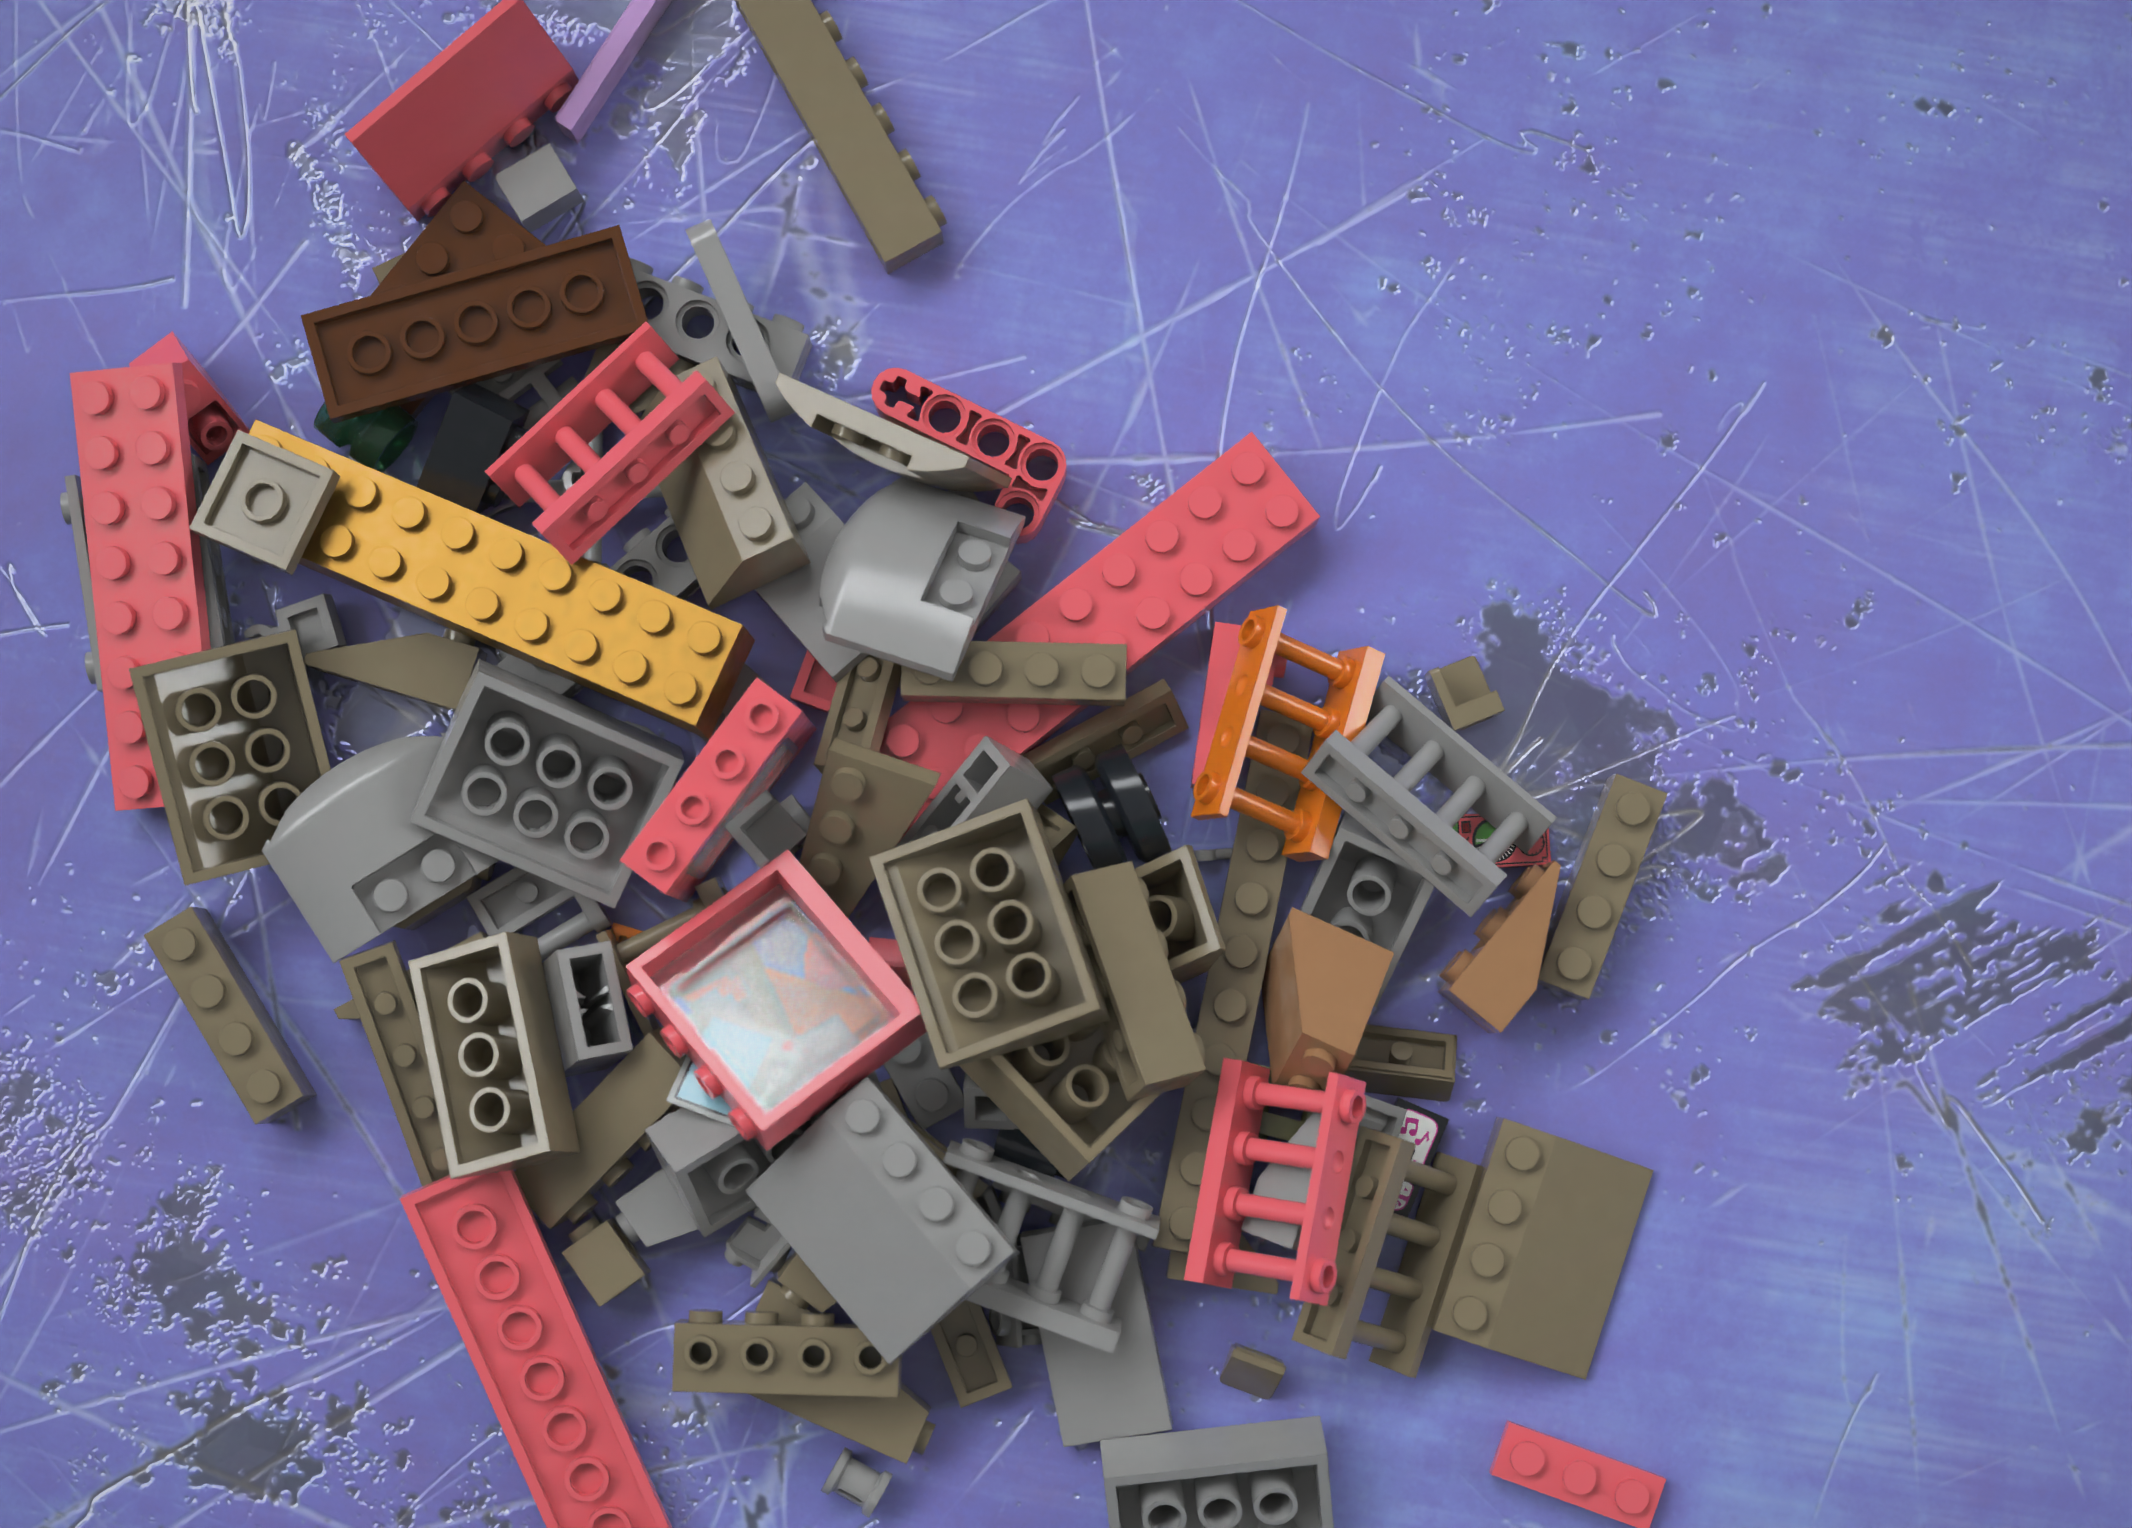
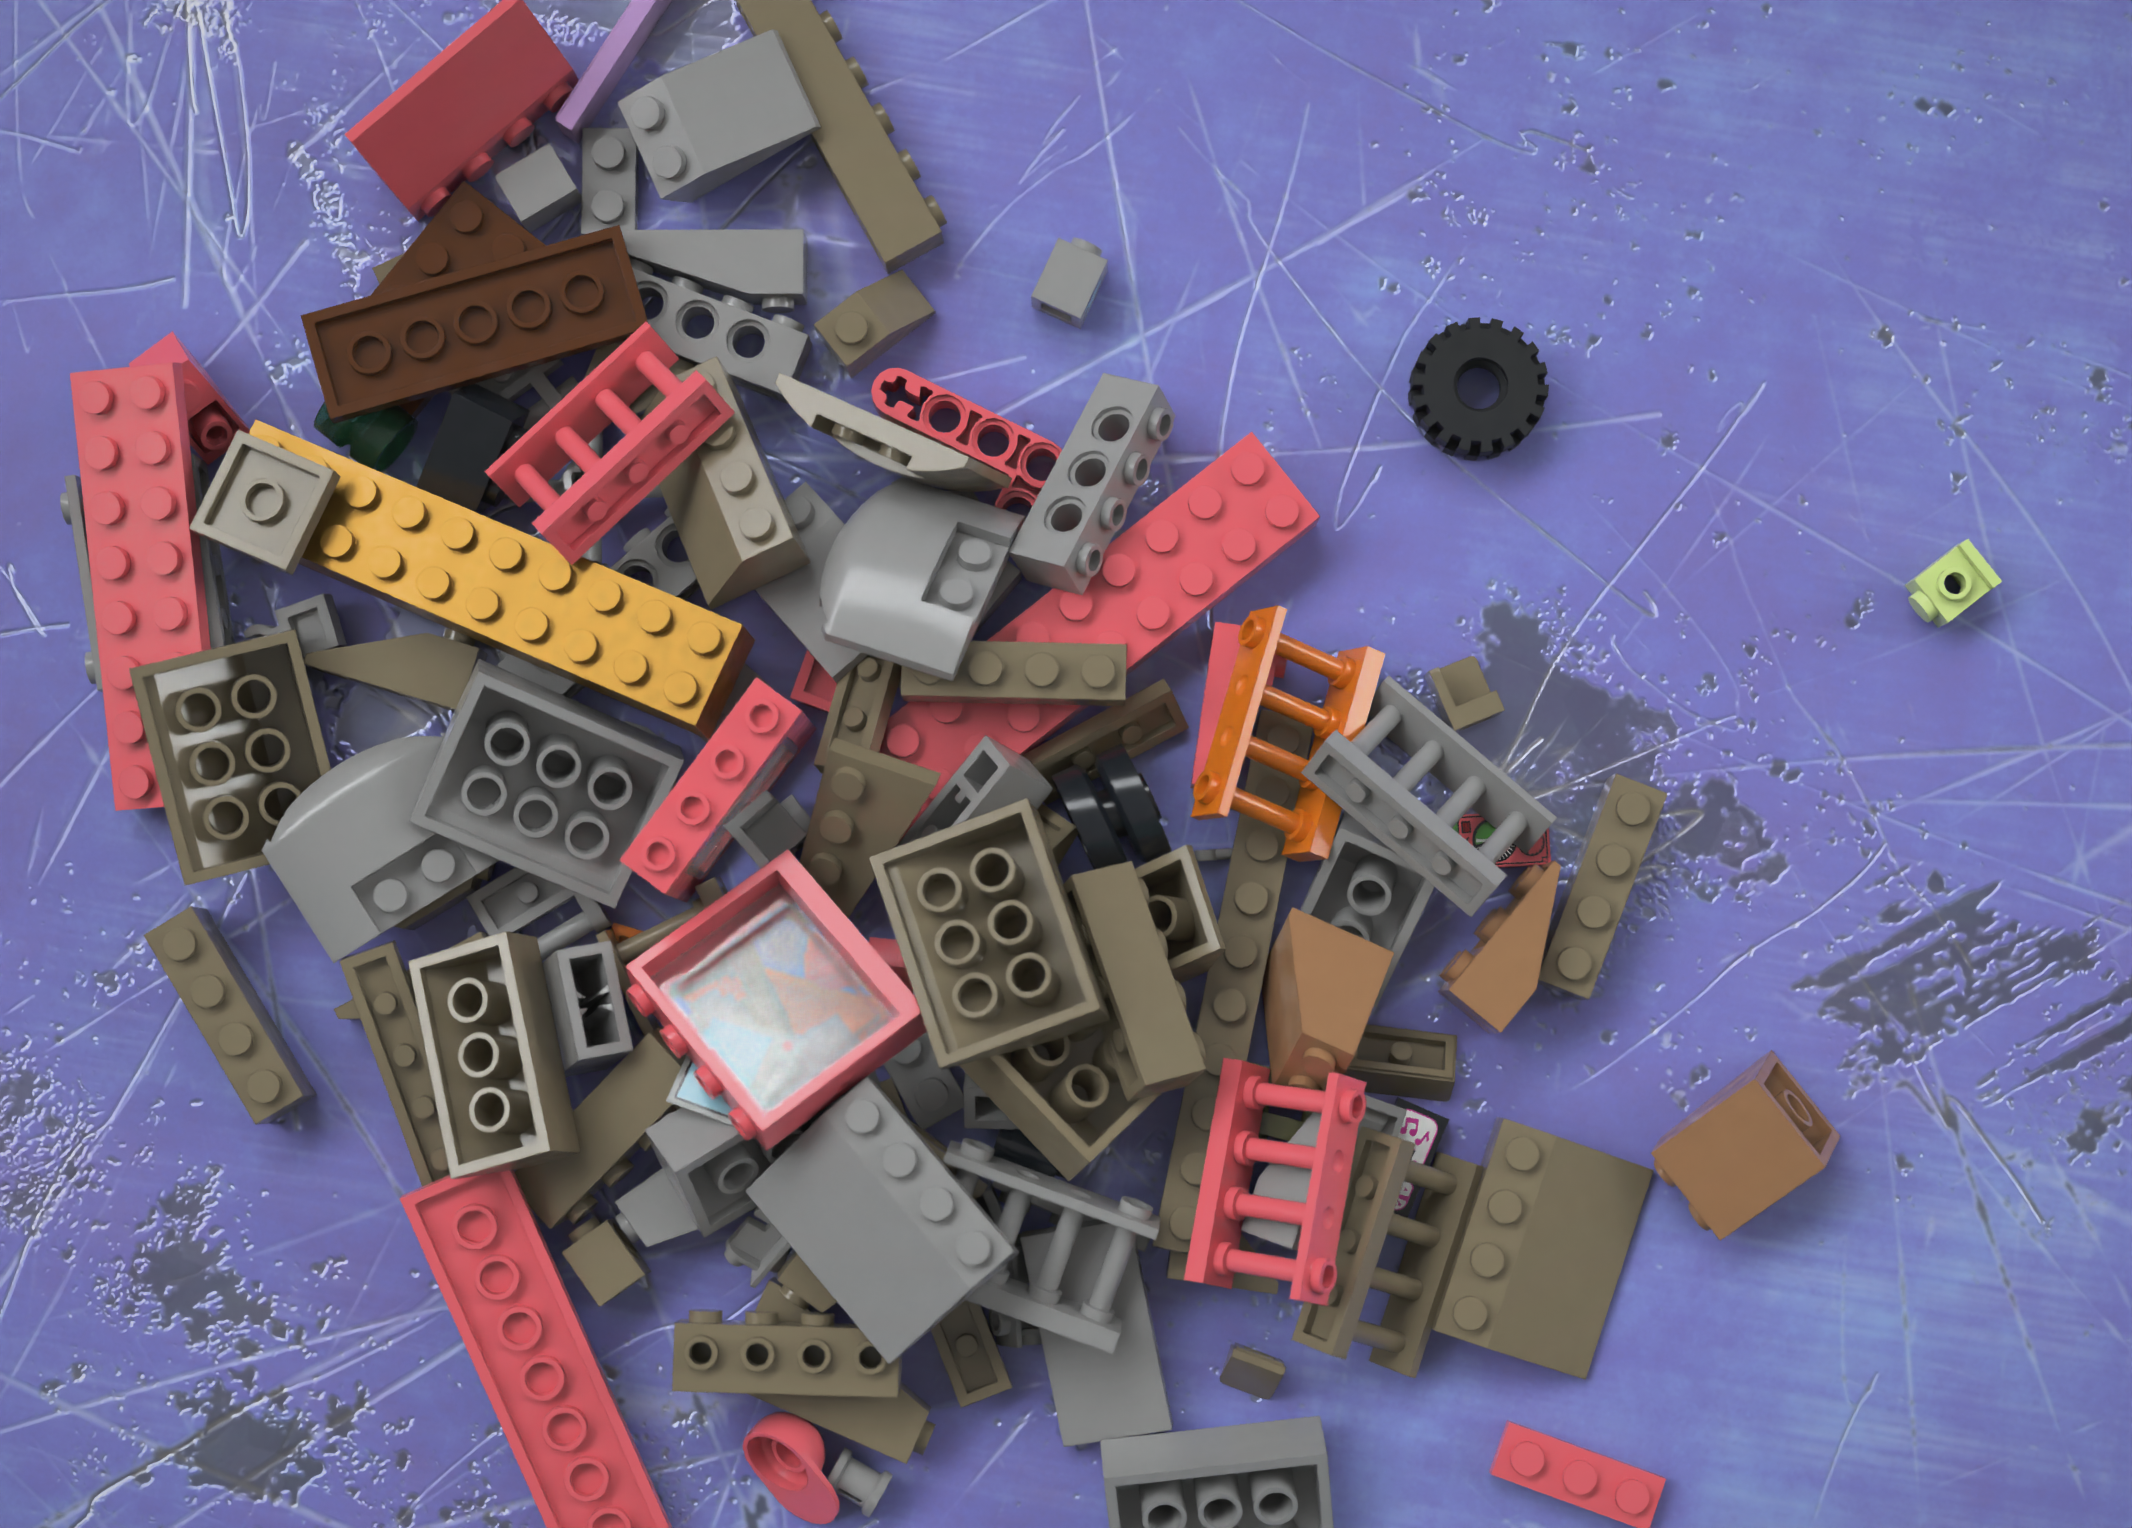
(609, 179): none -> light grey plate
(718, 117): none -> light grey slope
(739, 318): light grey beam -> none
(748, 264): none -> light grey slope
(789, 1461): none -> coral cap
(873, 321): none -> dark tan slope
(1070, 281): none -> light grey brick
(1092, 484): none -> light grey brick
(1470, 429): none -> black tyre
(1746, 1147): none -> medium nougat slope
(1967, 568): none -> yellowish green brick

